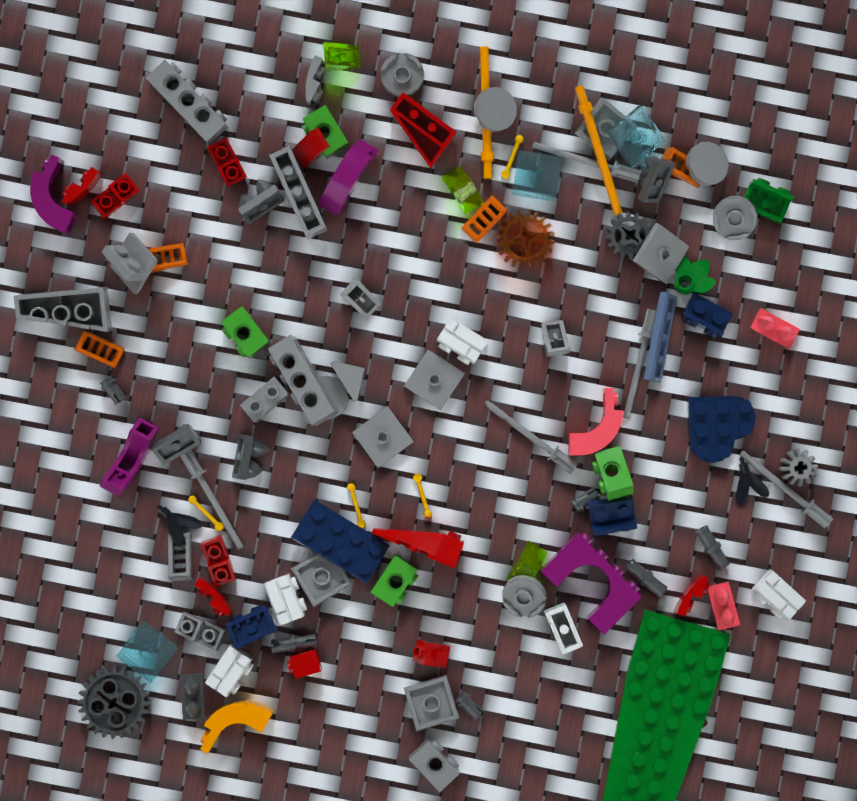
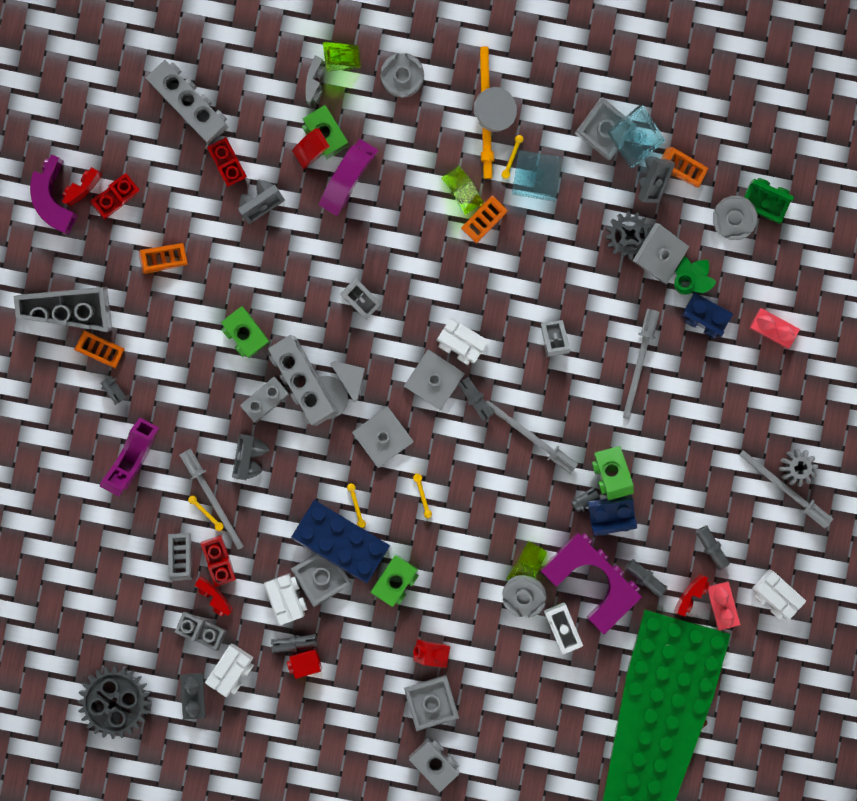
(131, 261): light grey bracket -> none
(147, 651): clear light blue plate -> none
(175, 521): black piece -> none
(176, 444): dark grey tile -> none
(240, 711): light orange arch -> none
(251, 626): dark blue bracket -> none
(298, 192): light grey brick -> none
(423, 128): red wedge -> none
(435, 545): red wedge -> none
(469, 705): dark grey pin -> none
(475, 399): none -> dark grey pin
(505, 243): clear orange gear -> none
(585, 108): light orange bar -> none
(604, 433): coral arch -> none
(617, 170): light grey piece -> none
(660, 337): sand blue tile -> none
(707, 163): light grey tile -> none
(716, 425): dark blue plate -> none
(746, 480): black piece -> none

